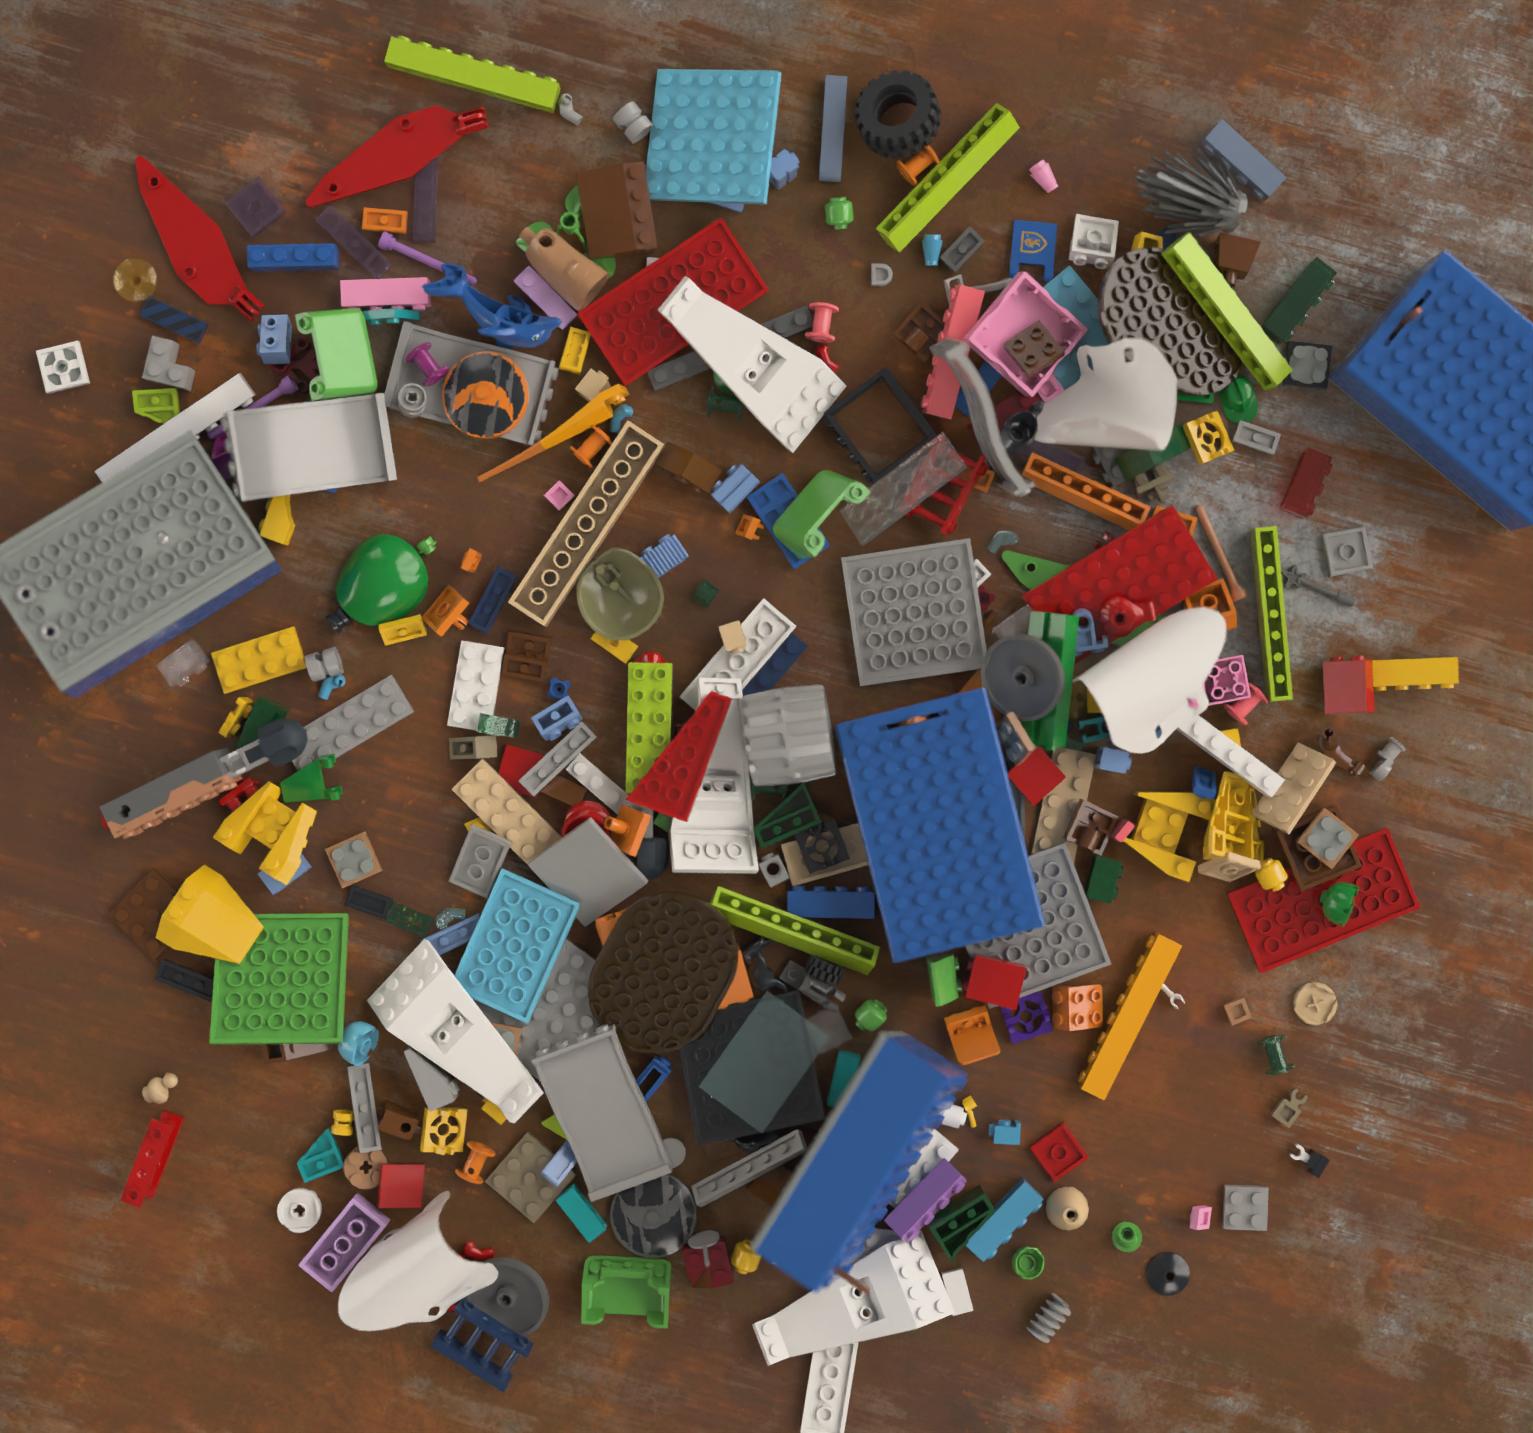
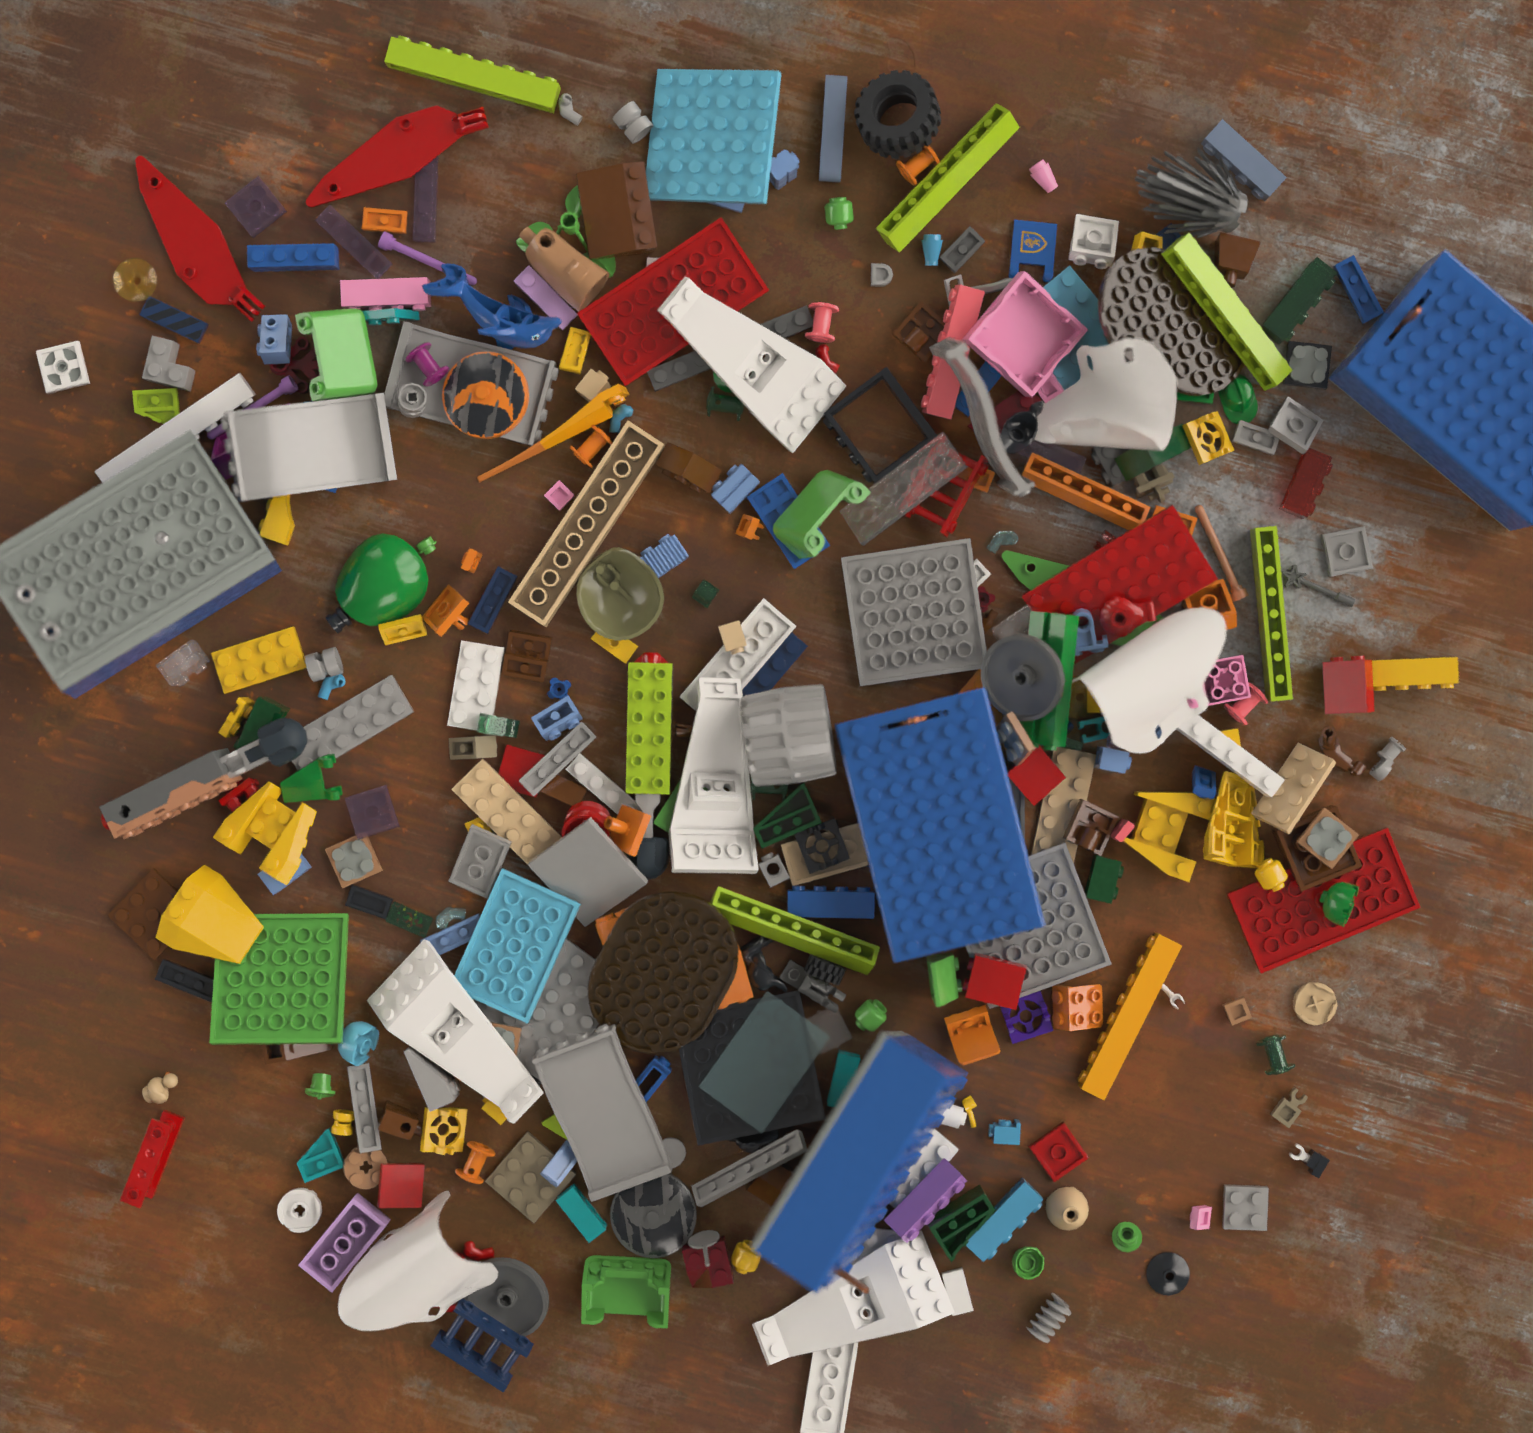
(320, 1086): none -> bright green piece
(372, 812): none -> plate
(680, 769): red wing -> none
(1034, 349): reddish brown plate -> none
(1229, 867): tan tile -> none
(1295, 425): none -> light grey plate
(1358, 289): none -> blue plate

